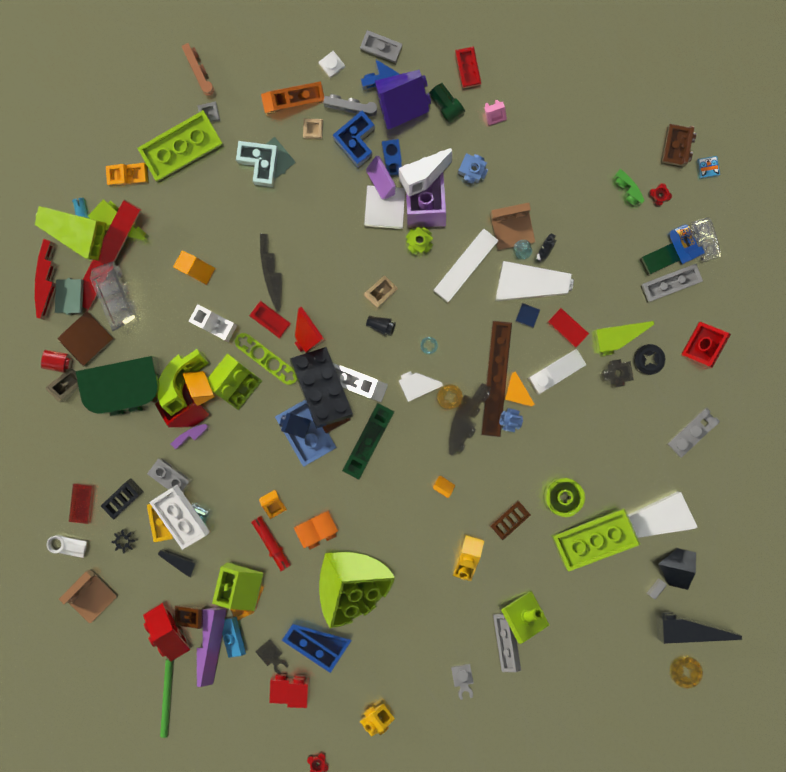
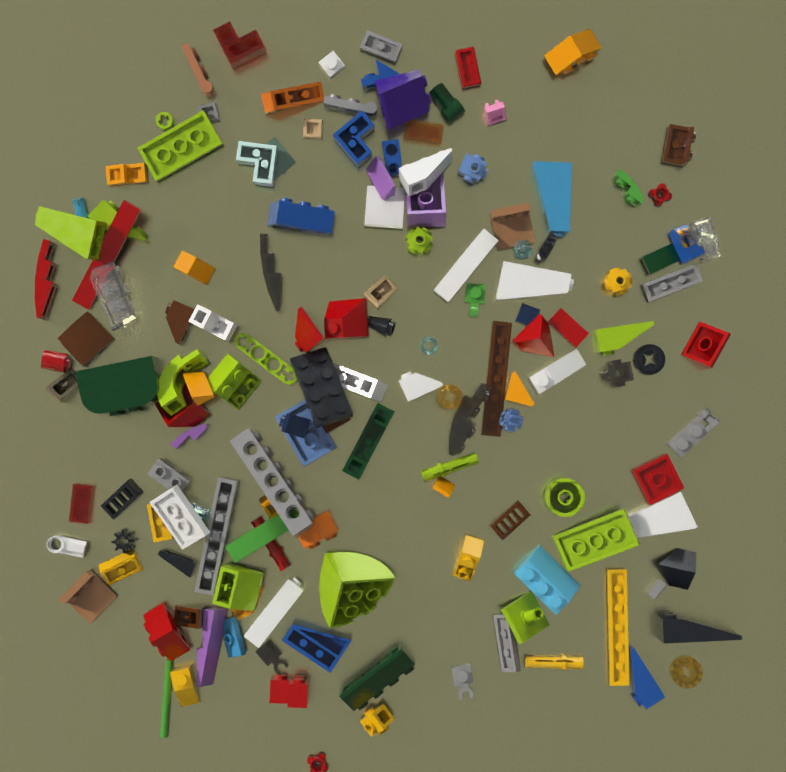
(69, 296): sand green piece -> none
(120, 567): none -> yellow slope
(159, 119): none -> lime bush
(178, 320): none -> reddish brown slope
(185, 685): none -> yellow slope
(217, 538): none -> light grey brick
(239, 49): none -> clear red brick
(258, 537): none -> bright green slope
(270, 319): red tile -> none
(274, 611): none -> white slope
(295, 525): none -> light grey brick
(301, 216): none -> blue wedge
(346, 319): none -> red slope
(377, 677): none -> dark green slope
(423, 132): none -> clear orange plate
(449, 467): none -> lime pin
(475, 295): none -> bright green plate
(536, 338): none -> red slope
(547, 579): none -> medium azure slope
(554, 190): none -> dark azure slope
(554, 662): none -> yellow pin
(573, 50): none -> light orange brick
(611, 284): none -> yellow brick
(618, 627): none -> yellow plate
(643, 684): none -> blue slope
(658, 479): none -> red plate
(708, 167): tile -> none

